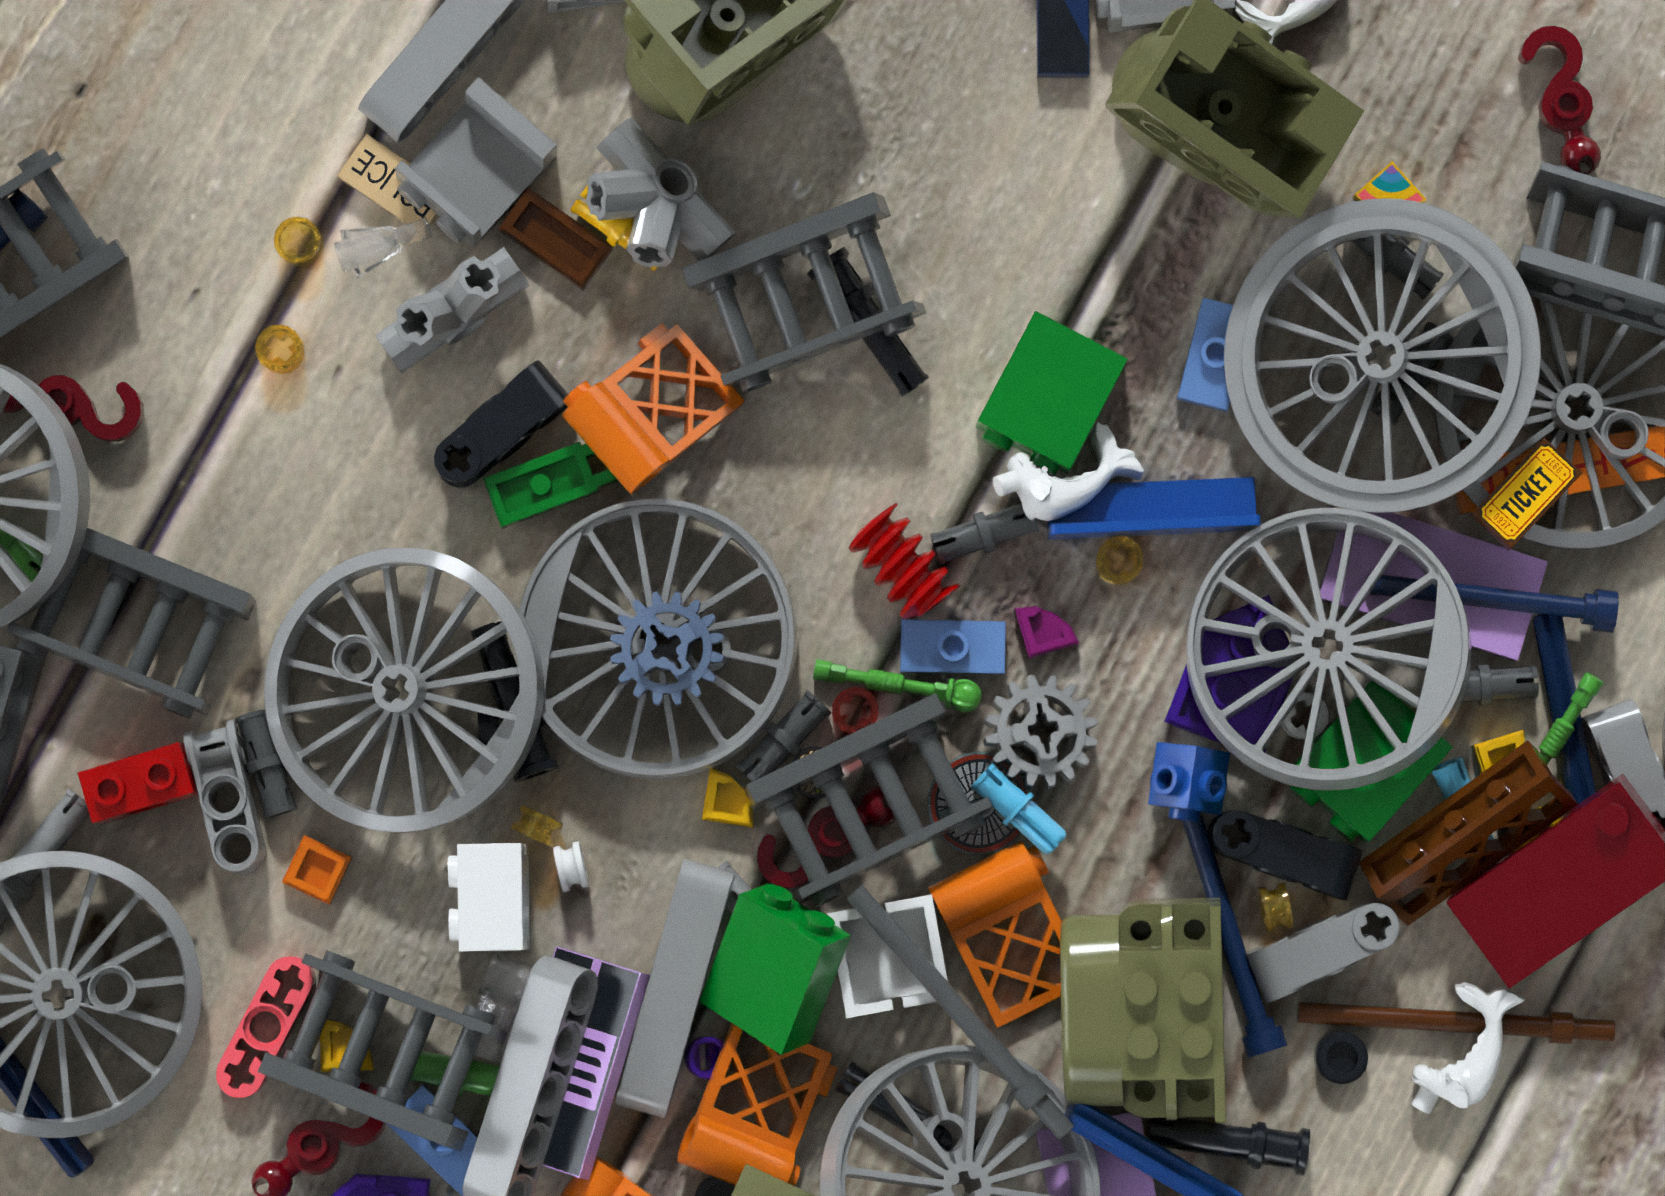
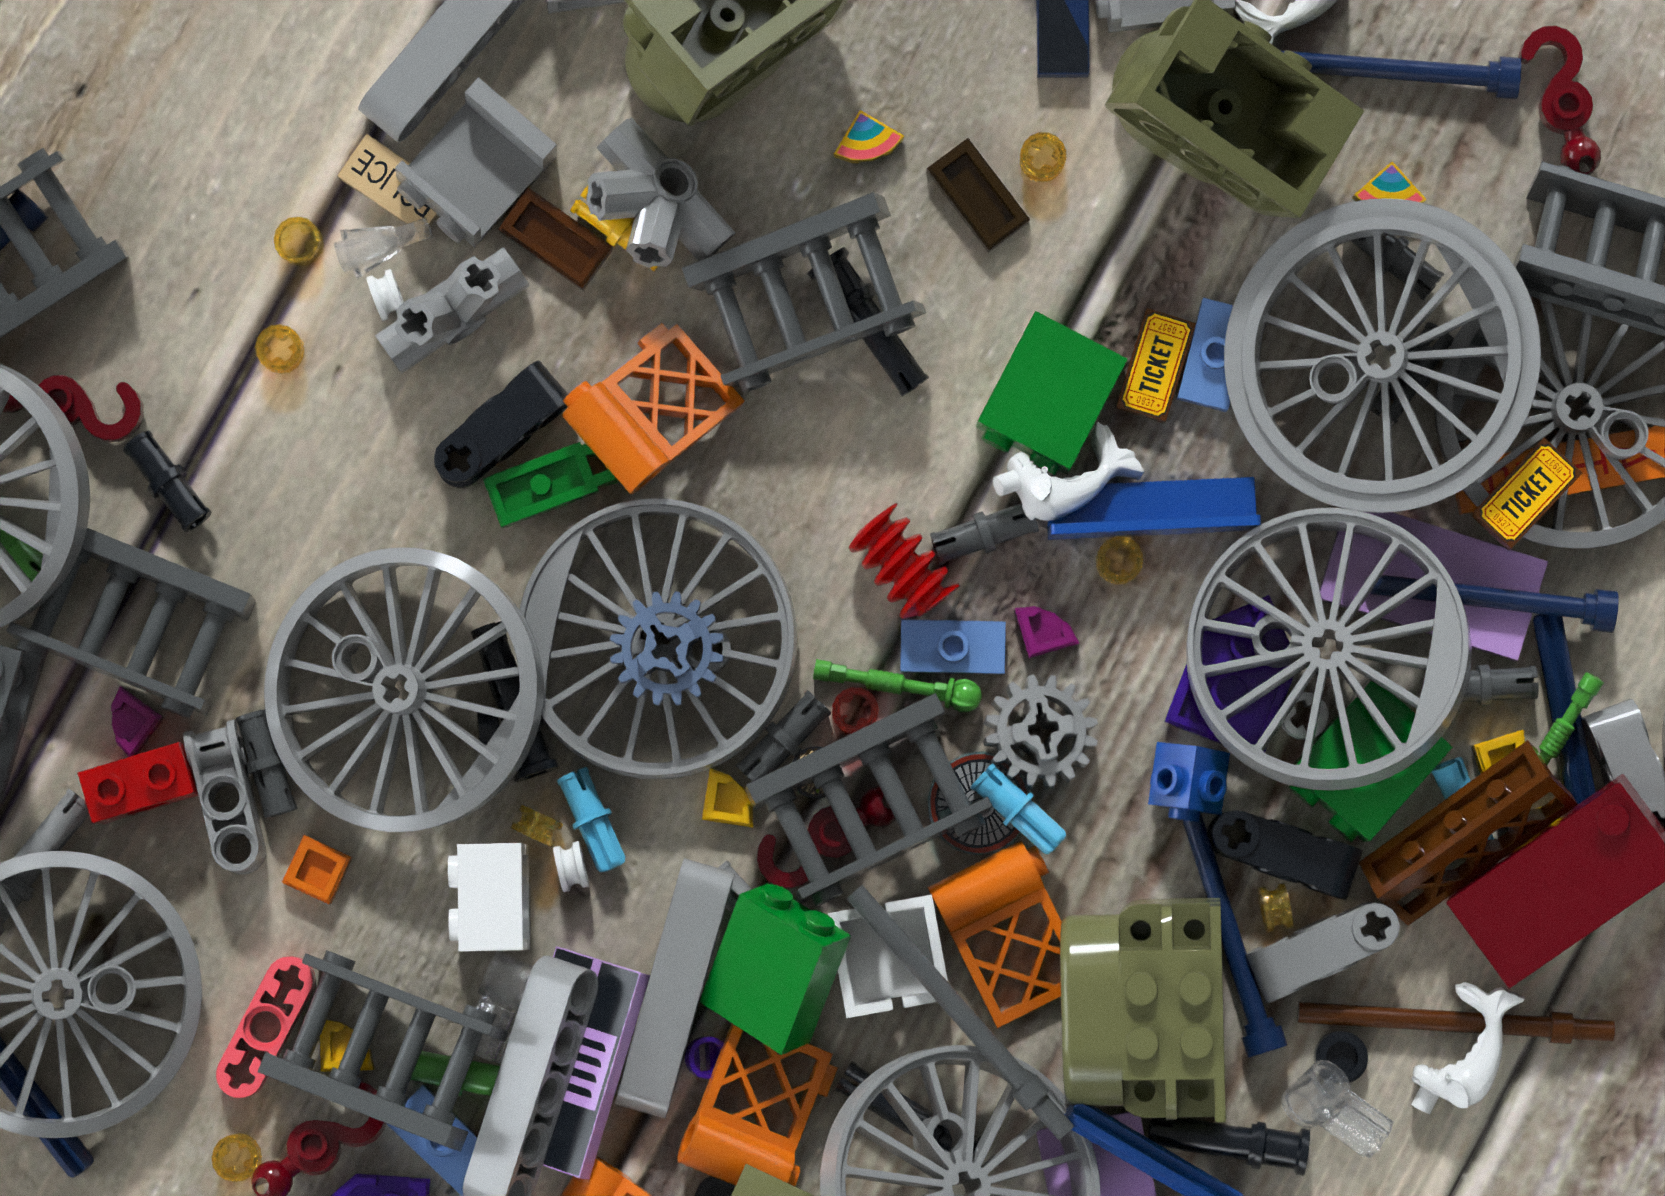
(132, 721): none -> magenta tile
(167, 481): none -> black pin
(222, 1149): none -> clear yellow bush
(385, 294): none -> white bush
(592, 819): none -> medium azure axle
(867, 140): none -> tile
(978, 195): none -> dark brown tile
(1038, 142): none -> clear yellow bush
(1155, 365): none -> tile
(1326, 1099): none -> clear piece
(1498, 76): none -> dark blue piece

